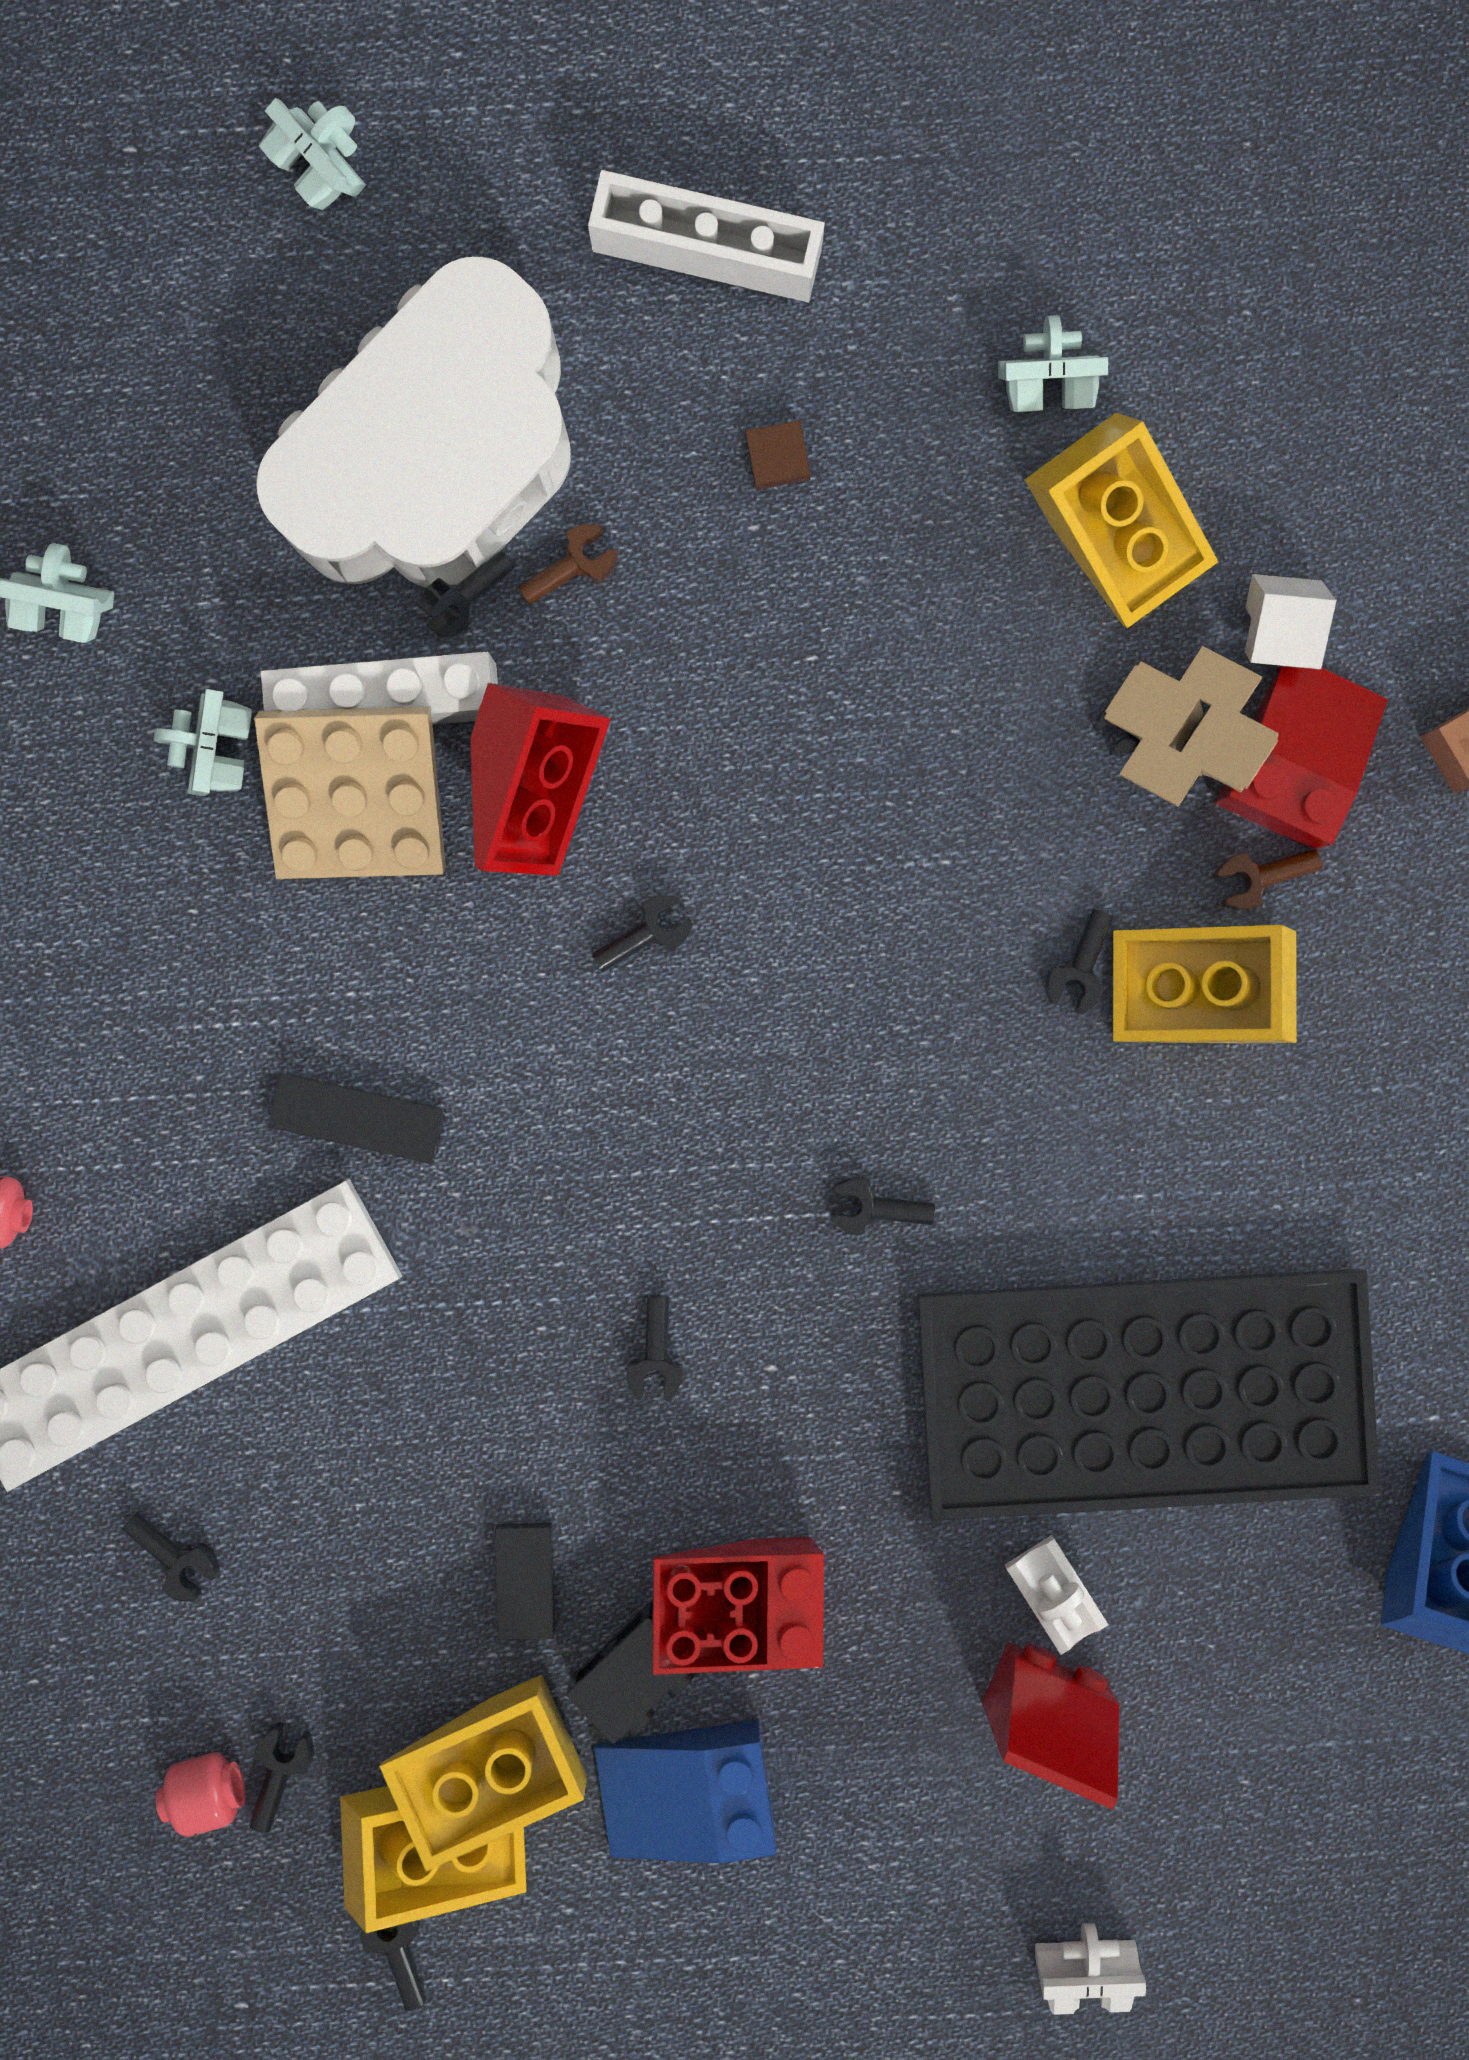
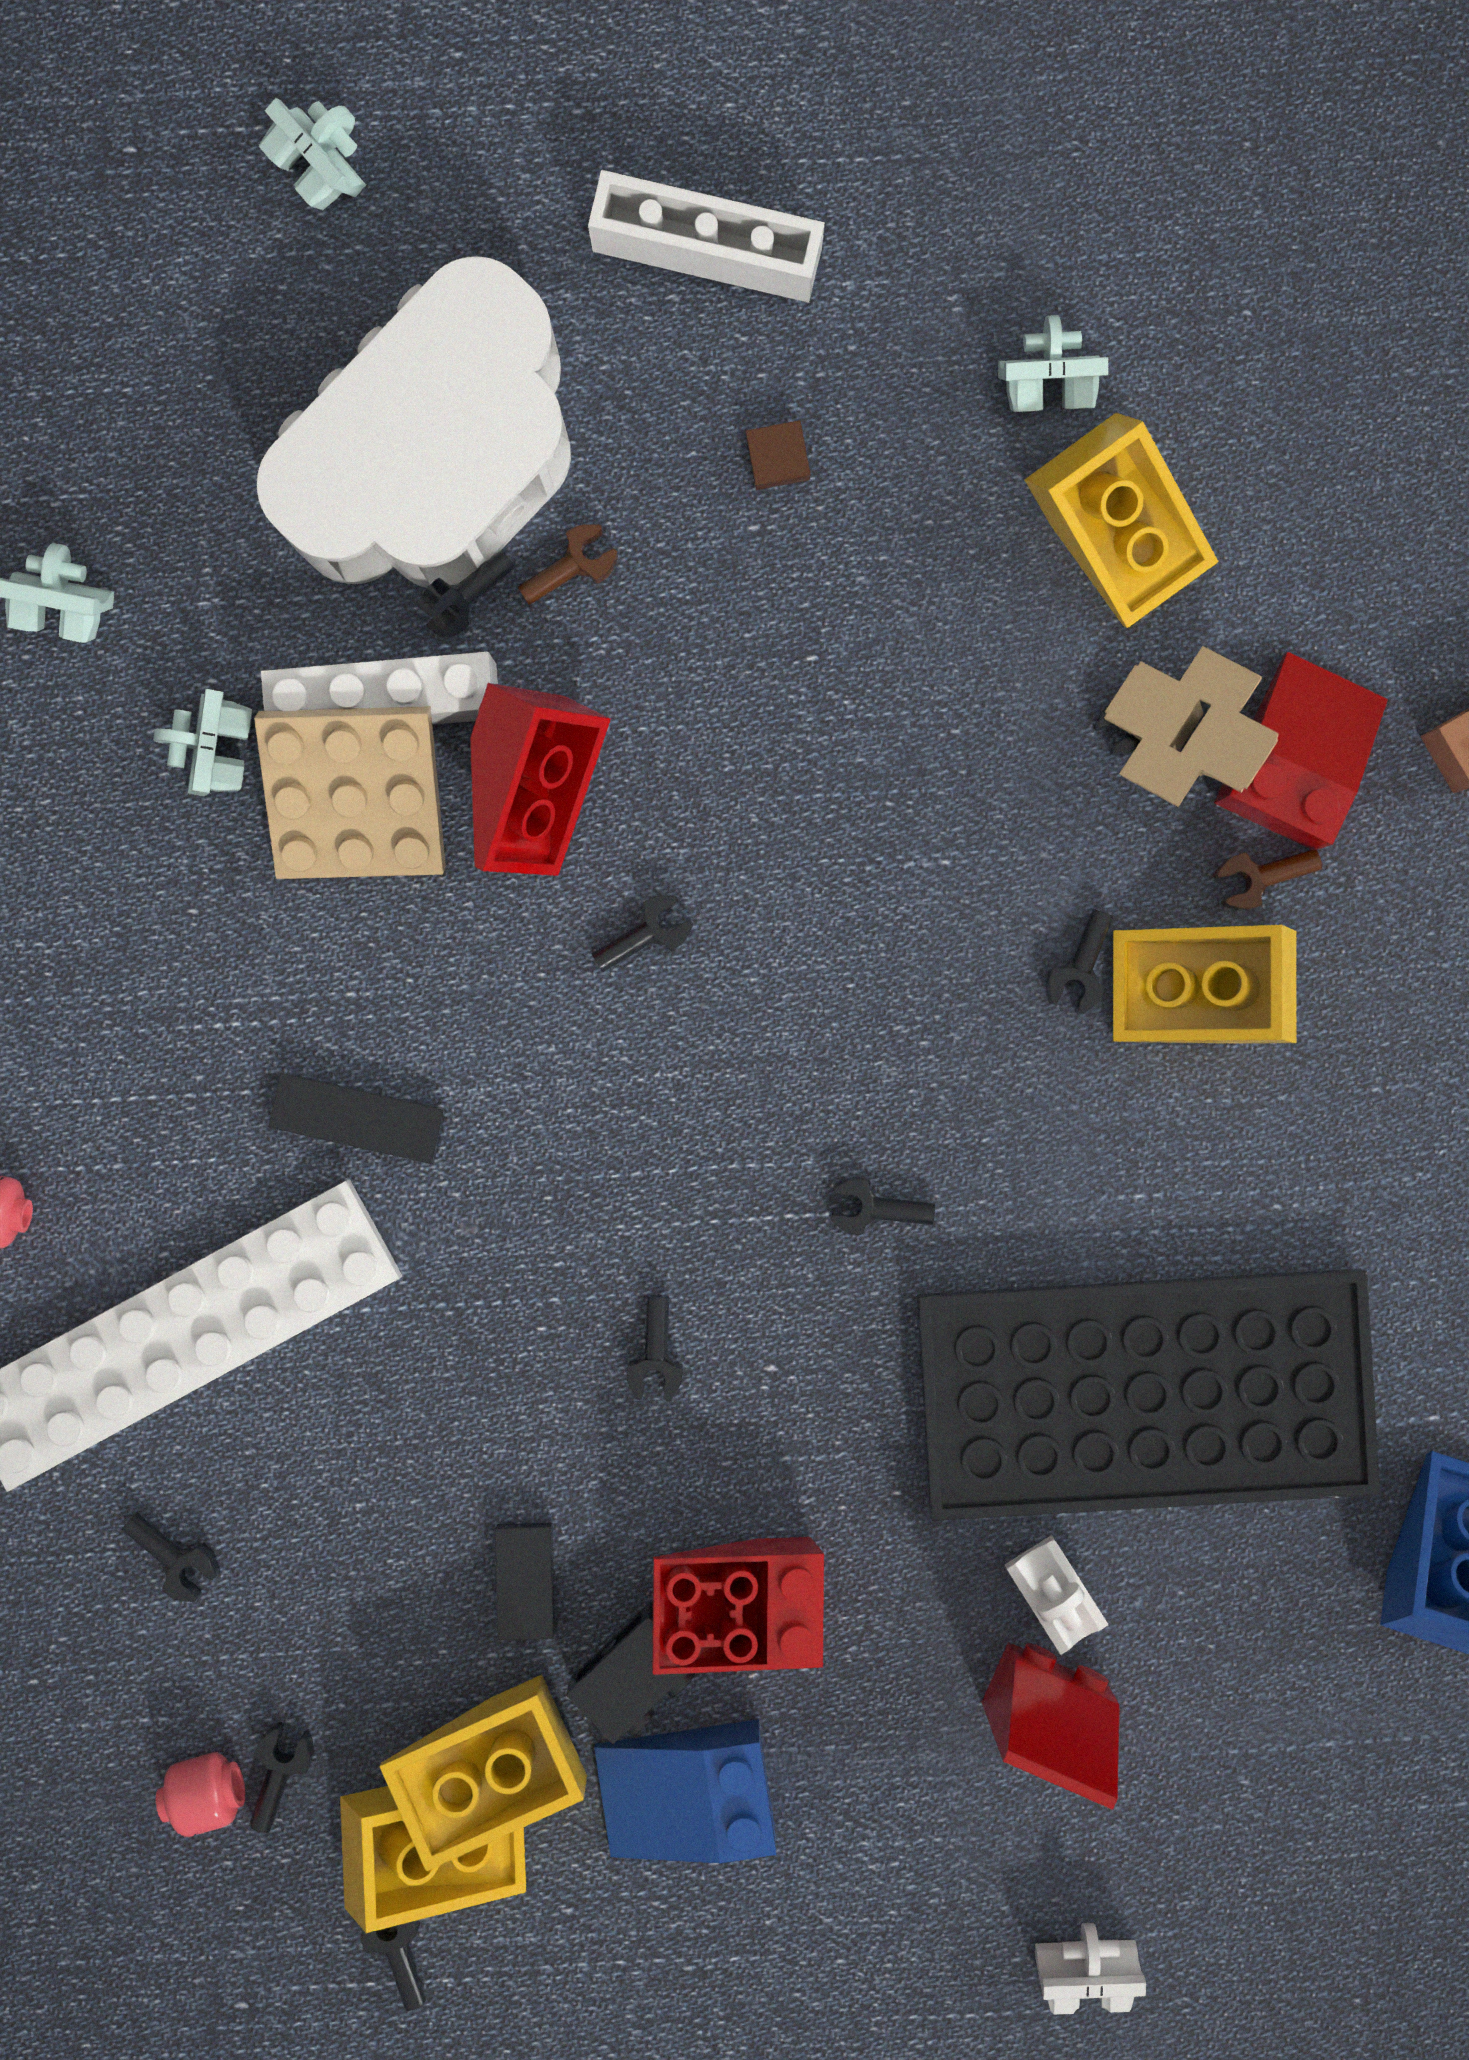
(1288, 621): white piece -> none

